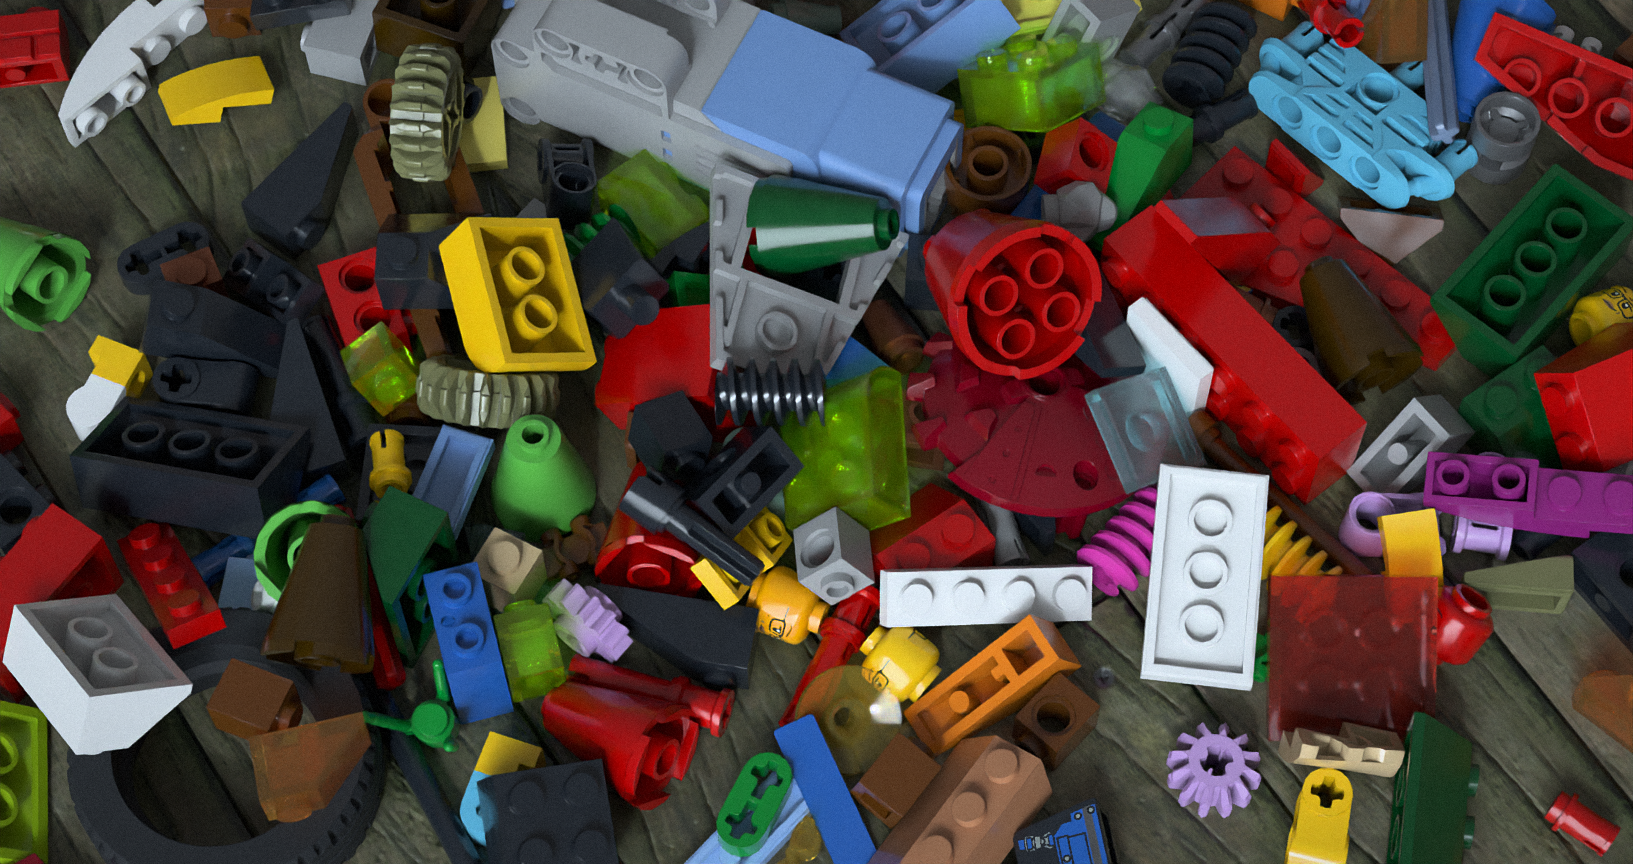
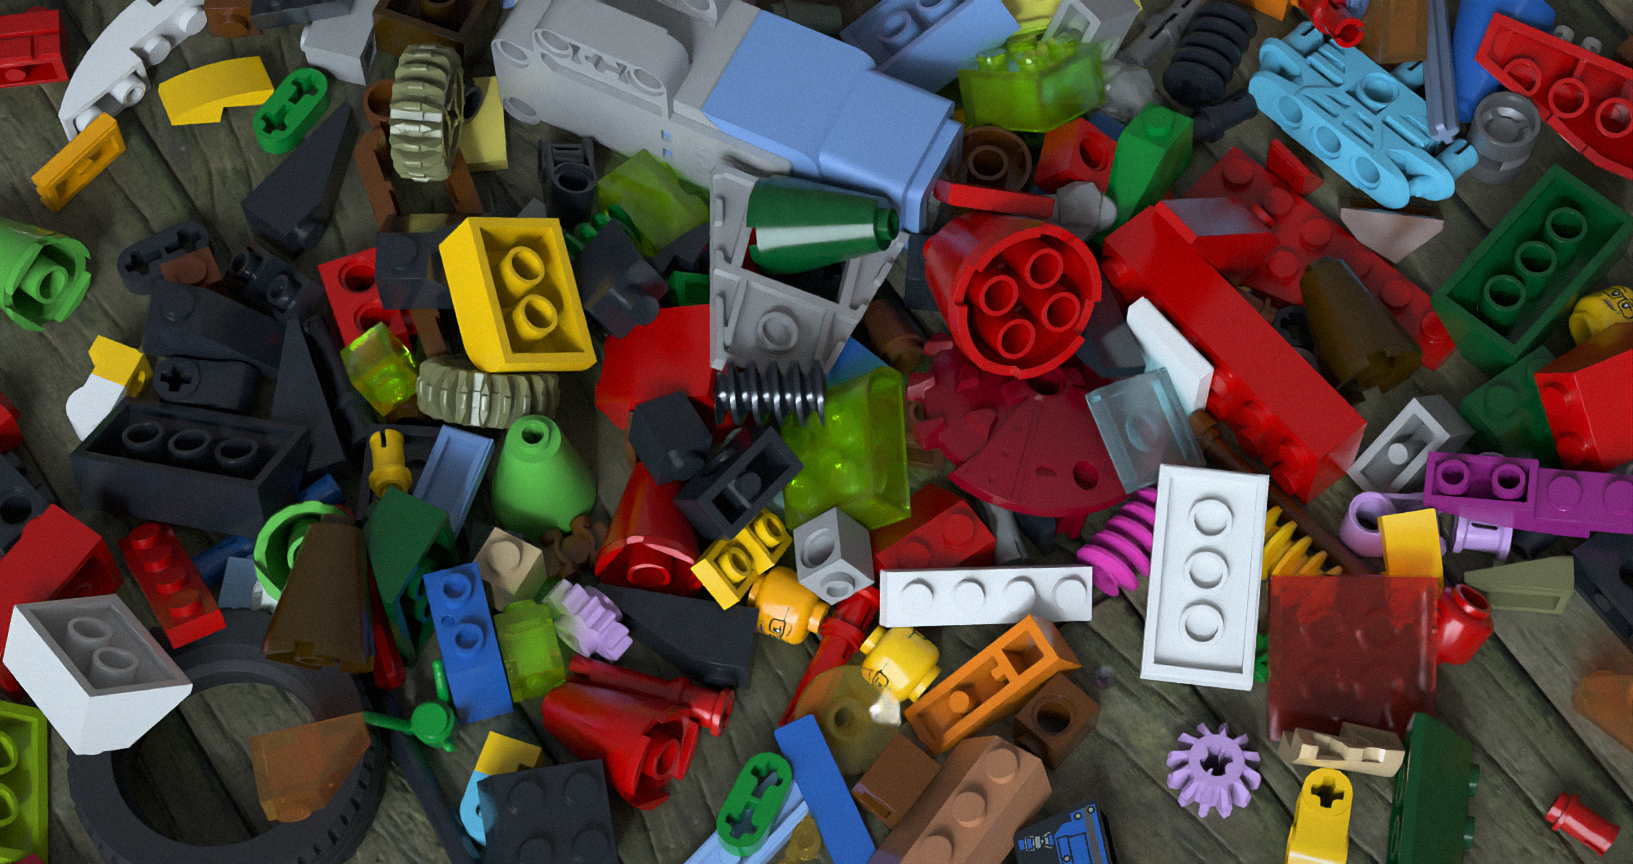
(79, 162): none -> light orange tile
(254, 701): reddish brown brick -> none
(288, 108): none -> green beam
(661, 506): black piece -> none
(993, 199): none -> red tile

